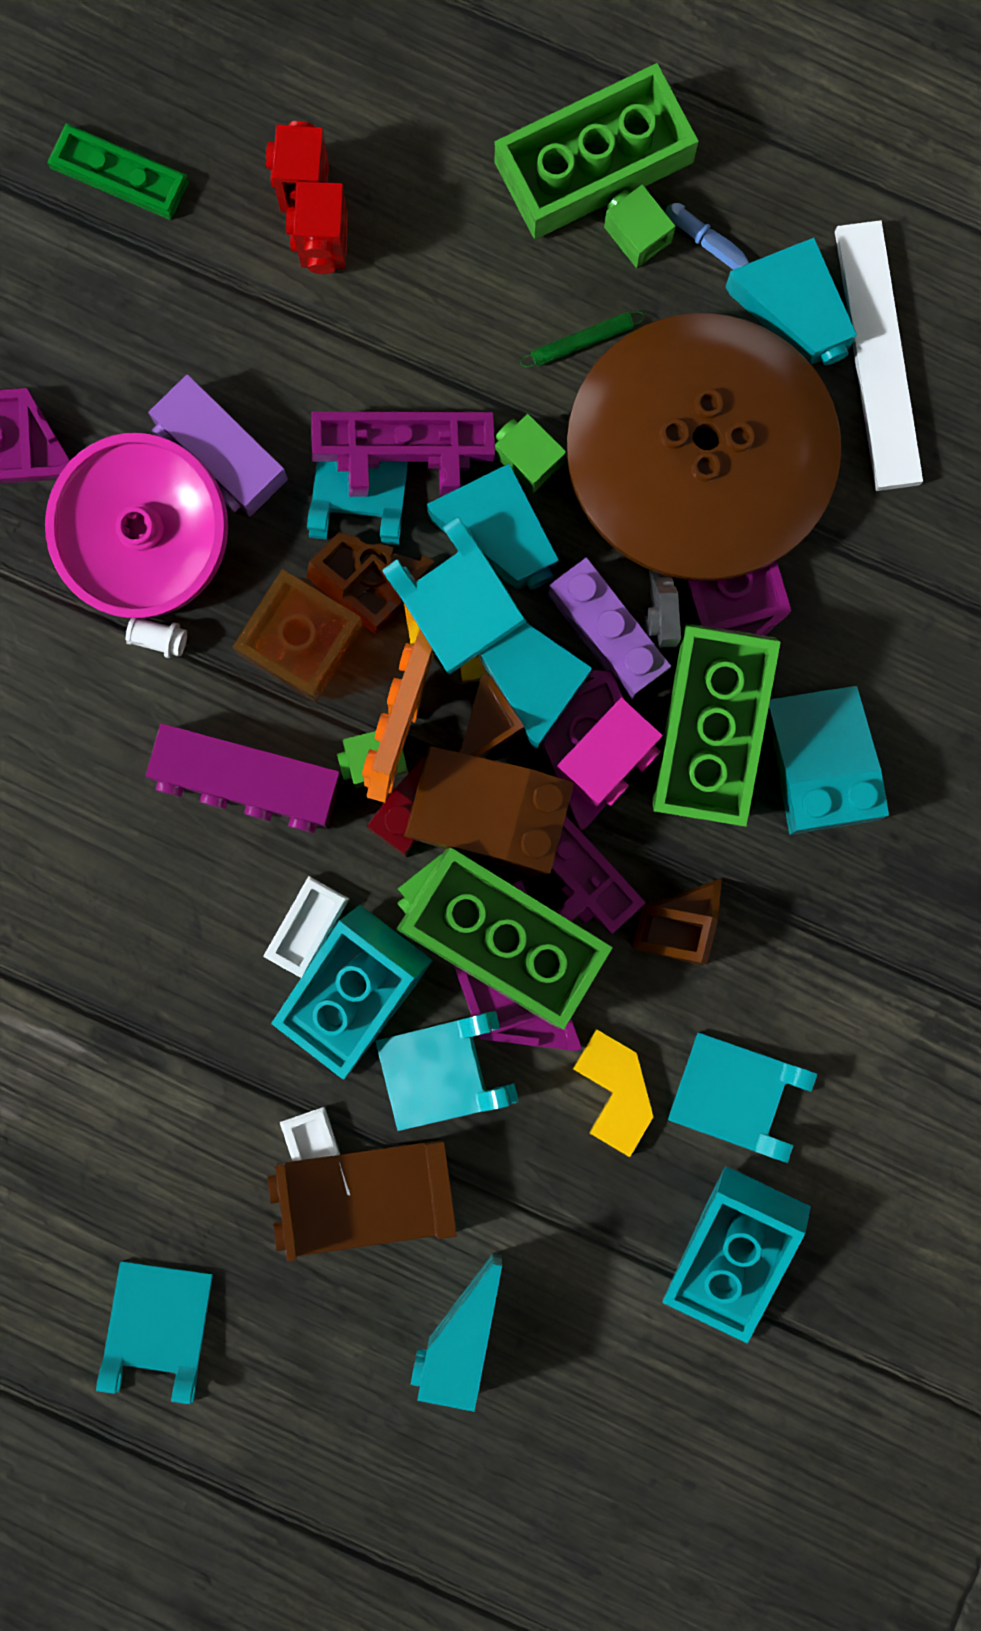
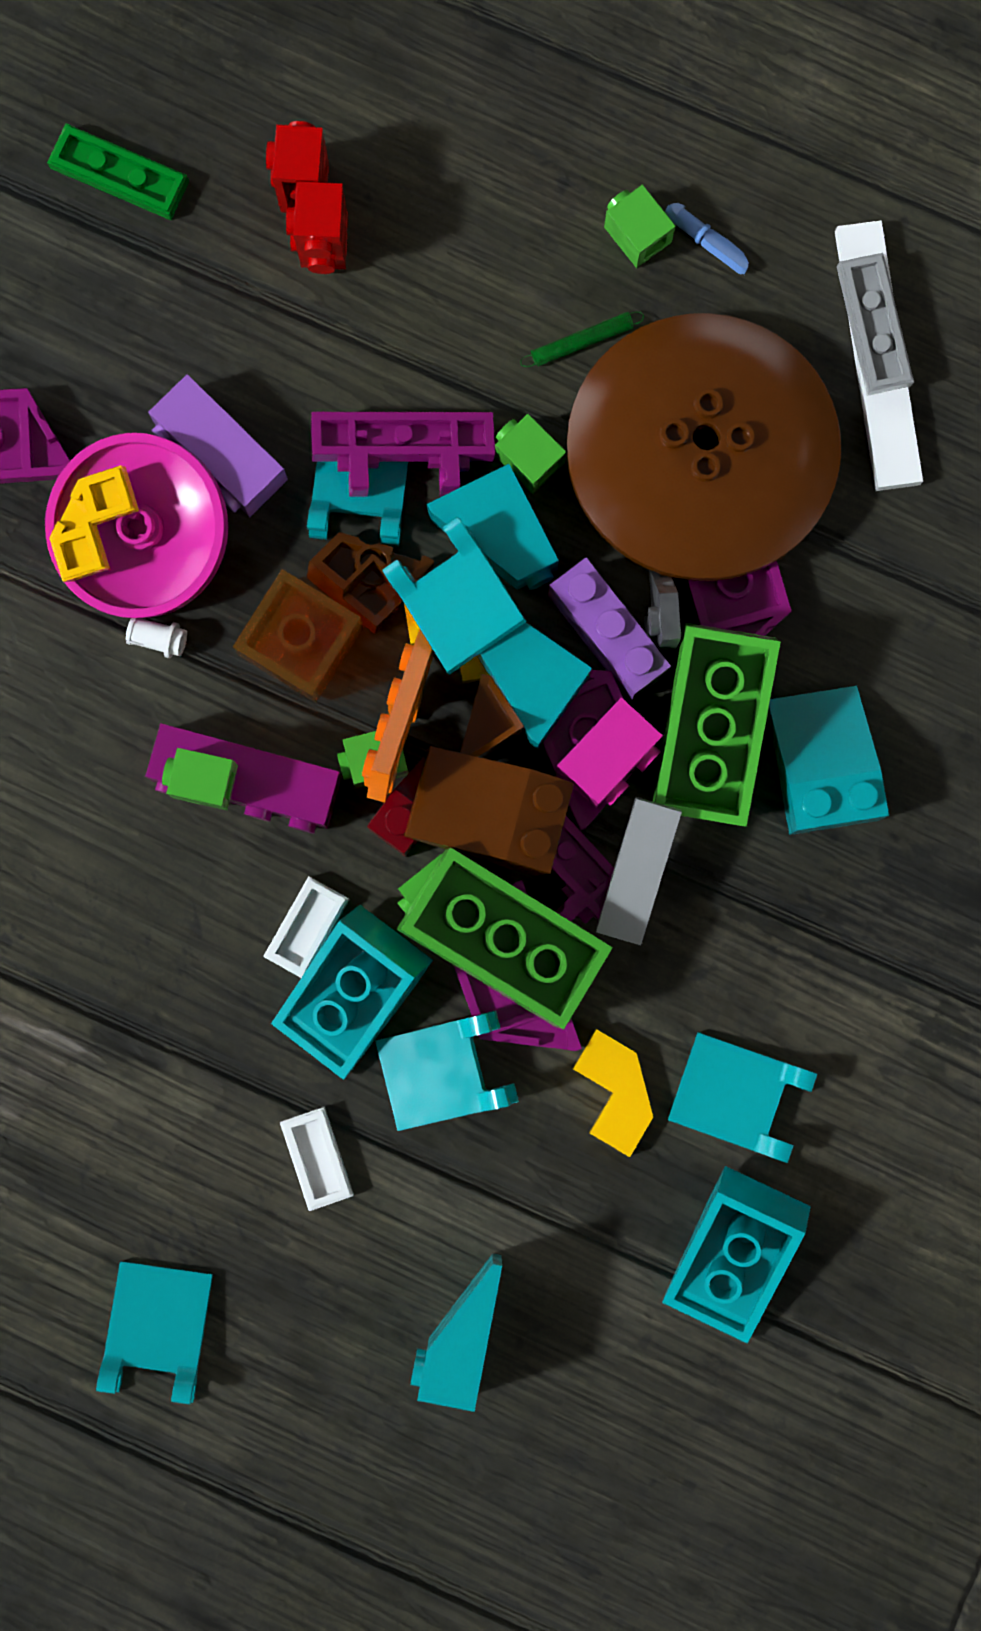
(76, 535): none -> yellow tile
(200, 778): none -> bright green brick
(392, 1198): reddish brown panel -> none
(595, 151): bright green brick -> none
(638, 870): none -> light grey tile
(681, 925): reddish brown slope -> none
(796, 301): teal slope -> none
(875, 324): none -> light grey tile

